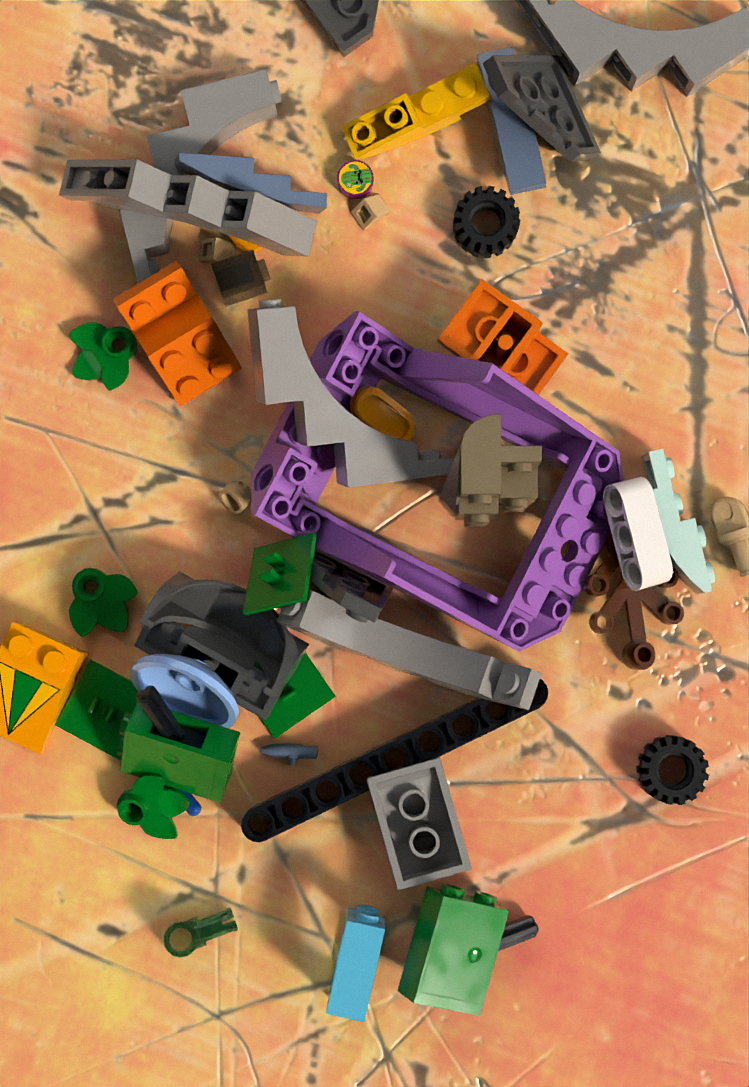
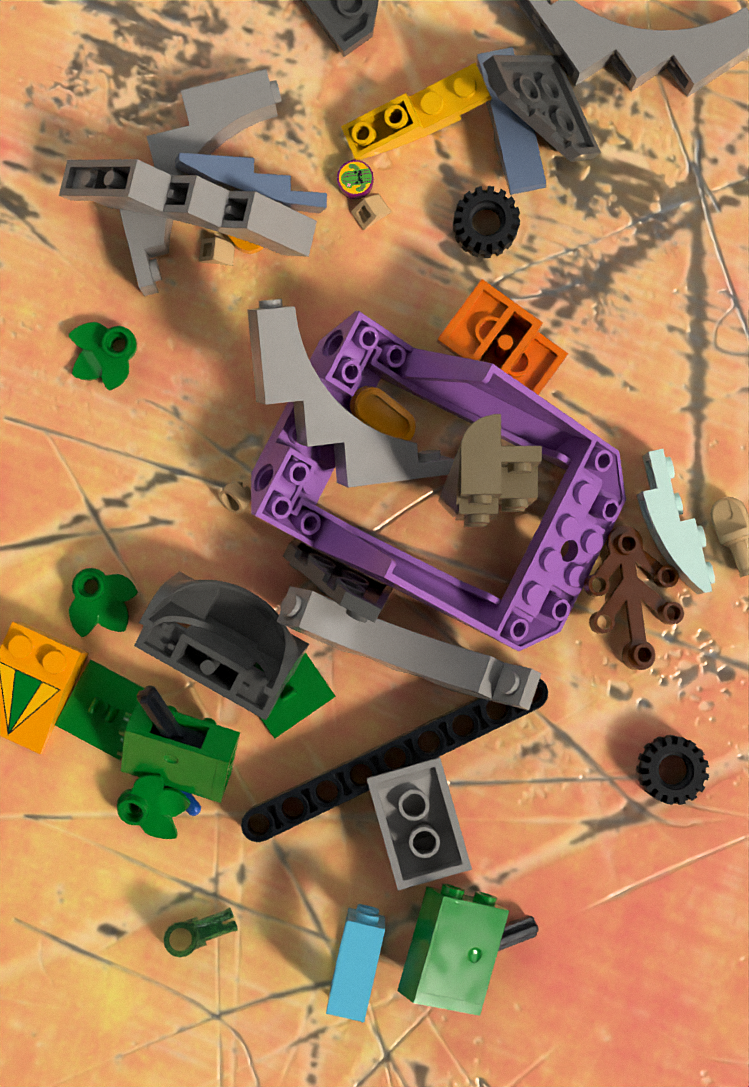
(177, 333): orange bracket -> none
(187, 687): light blue dish -> none
(241, 277): clear smoke brick -> none
(280, 574): green piece -> none
(290, 751): sand blue helmet -> none
(637, 533): white beam -> none

